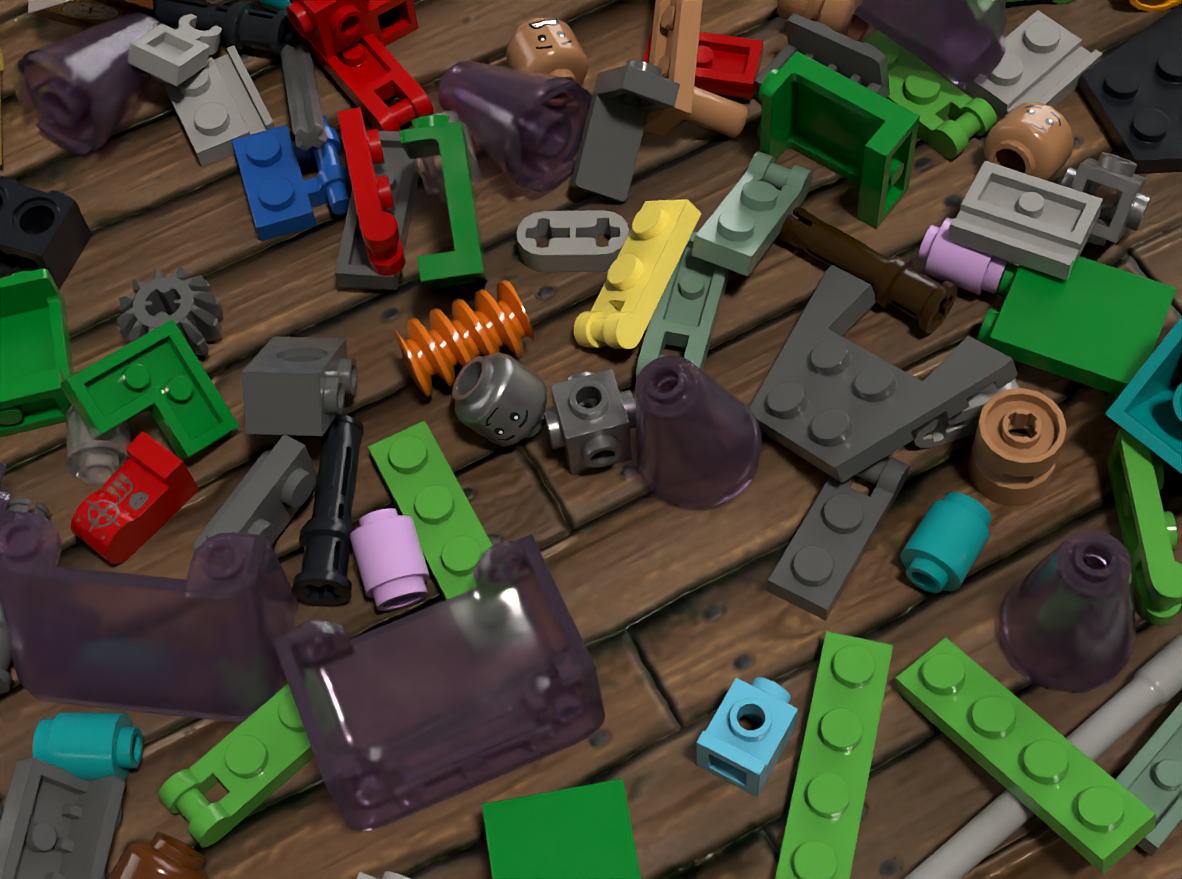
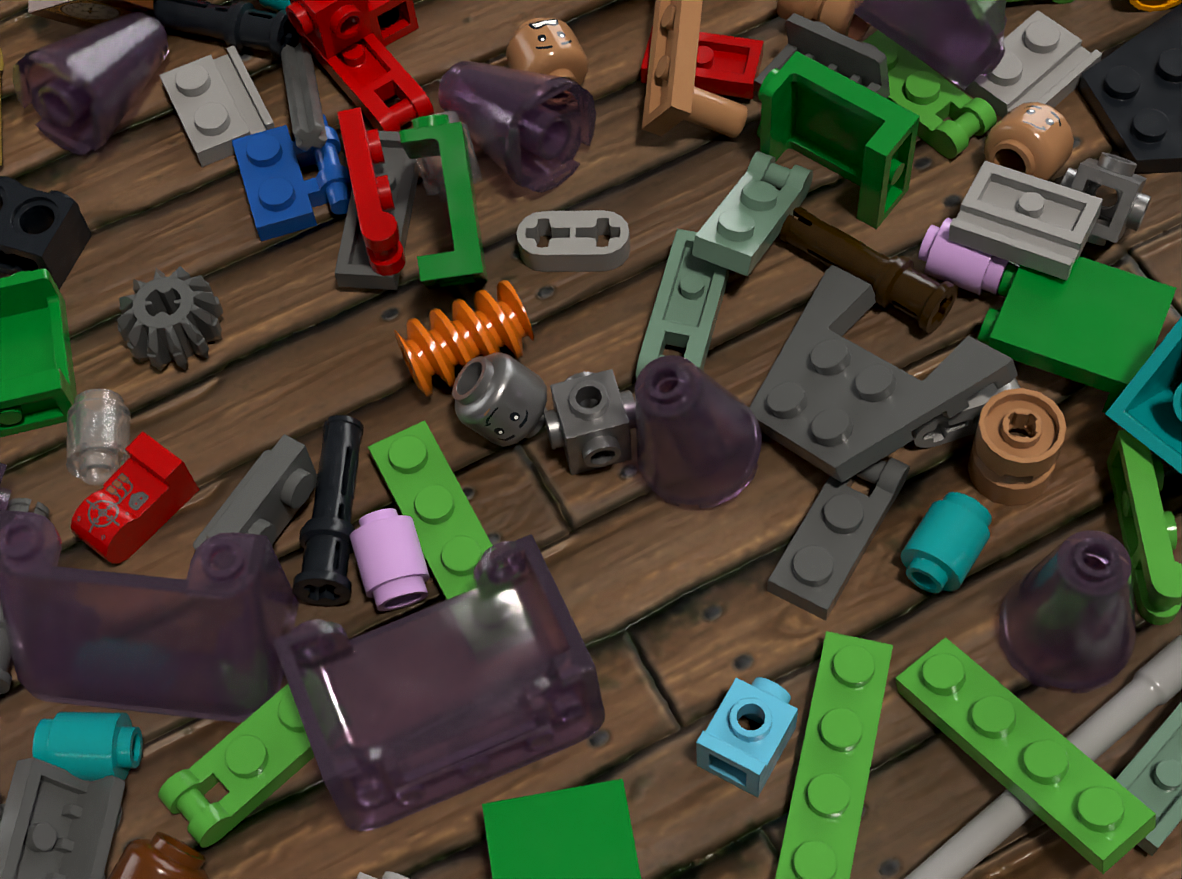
(157, 375): green plate -> none
(172, 53): light grey plate -> none
(297, 385): dark grey brick -> none
(616, 127): dark grey bracket -> none
(638, 275): light yellow plate -> none

